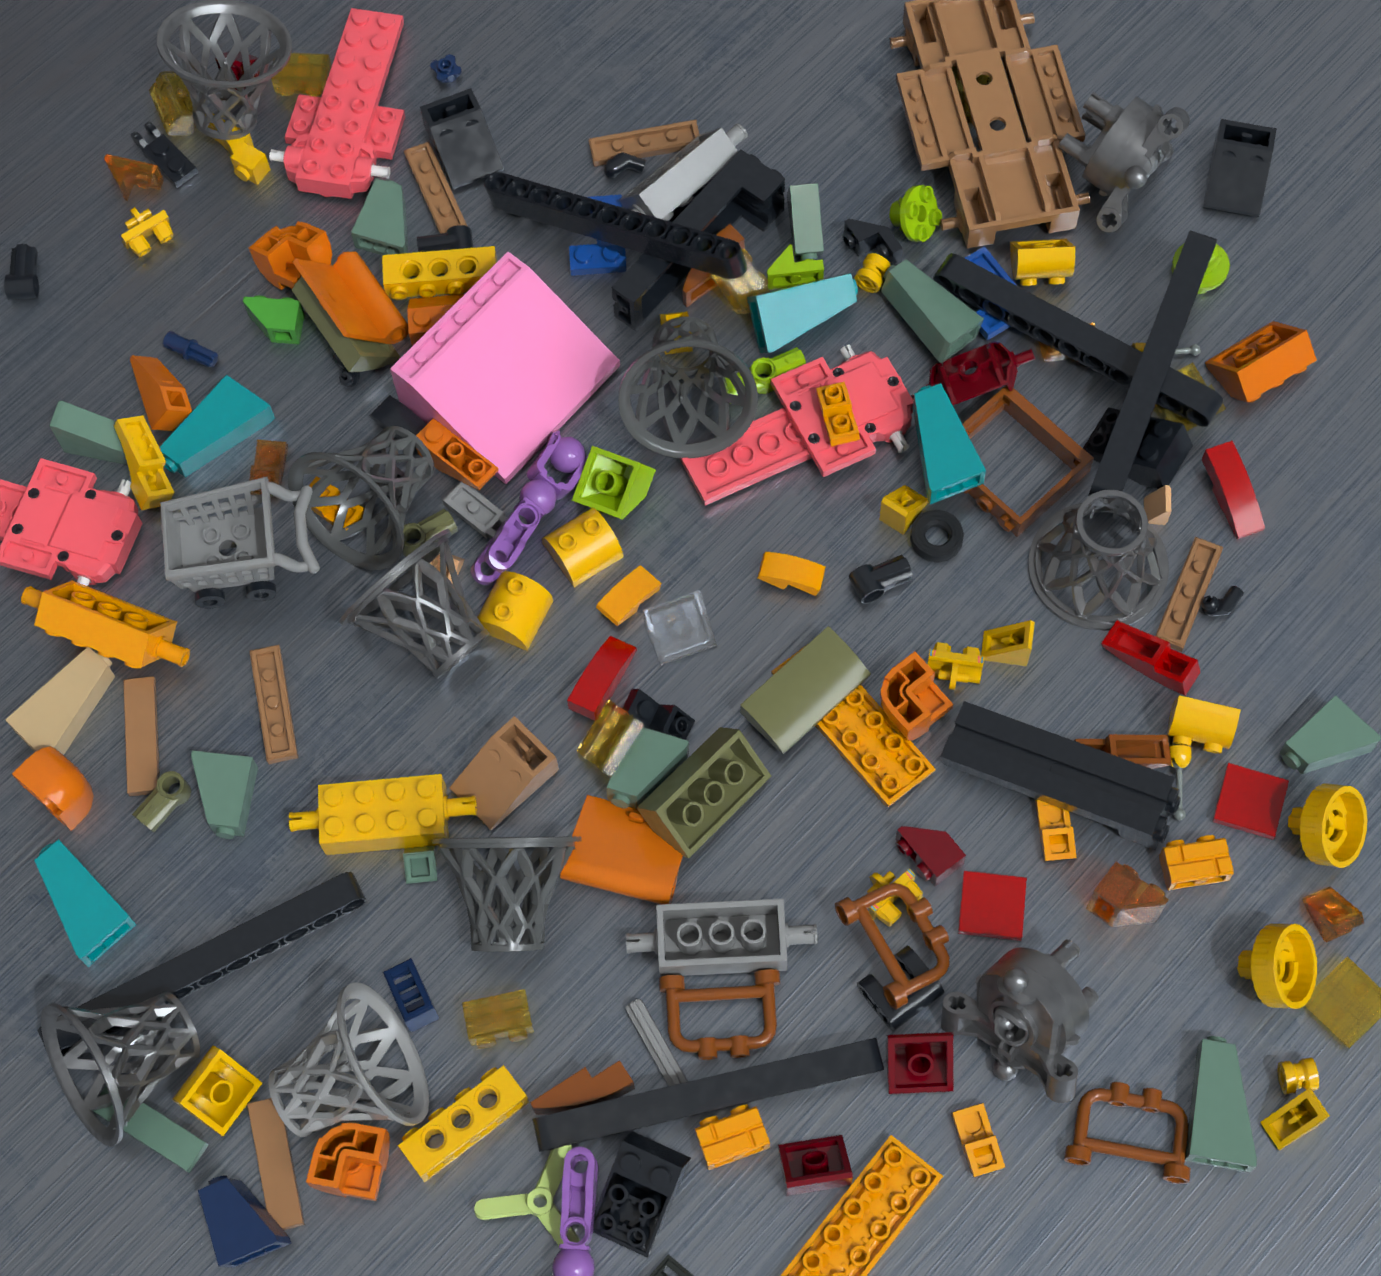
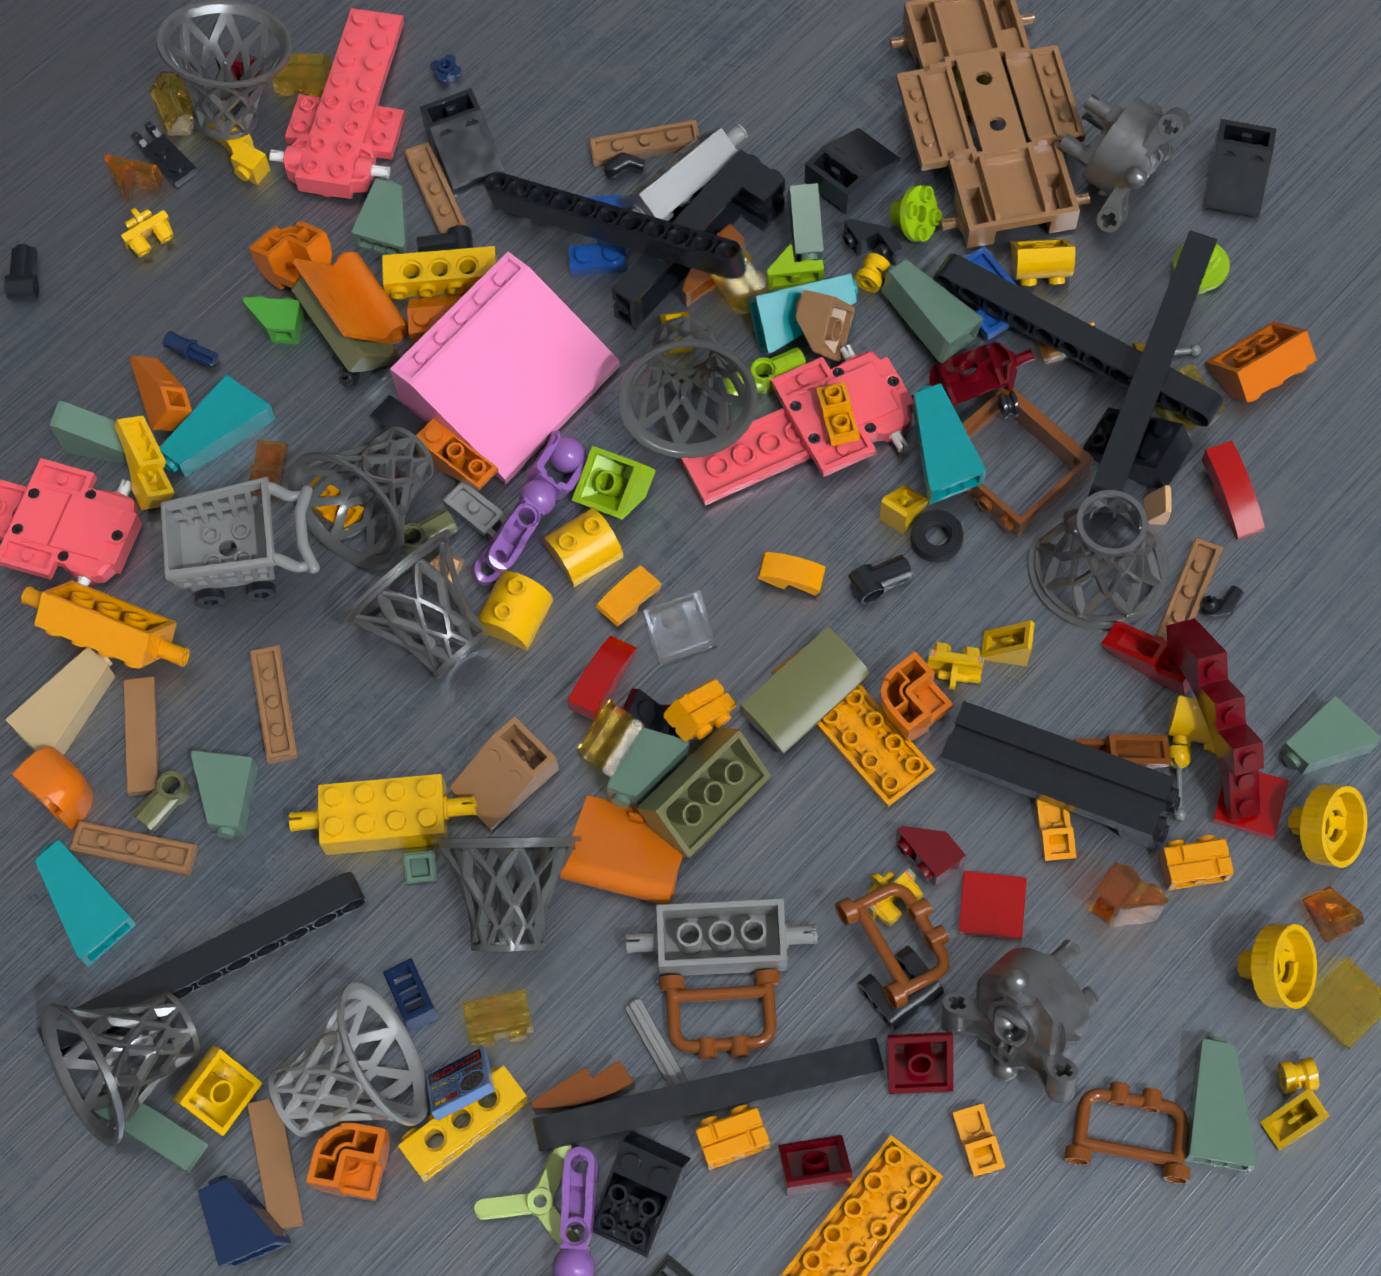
(134, 848): none -> medium nougat tile
(460, 1083): none -> tile
(700, 710): none -> light orange brick
(824, 322): none -> medium nougat slope
(849, 168): none -> black slope
(1008, 405): none -> black bush
(1223, 708): none -> dark red arch

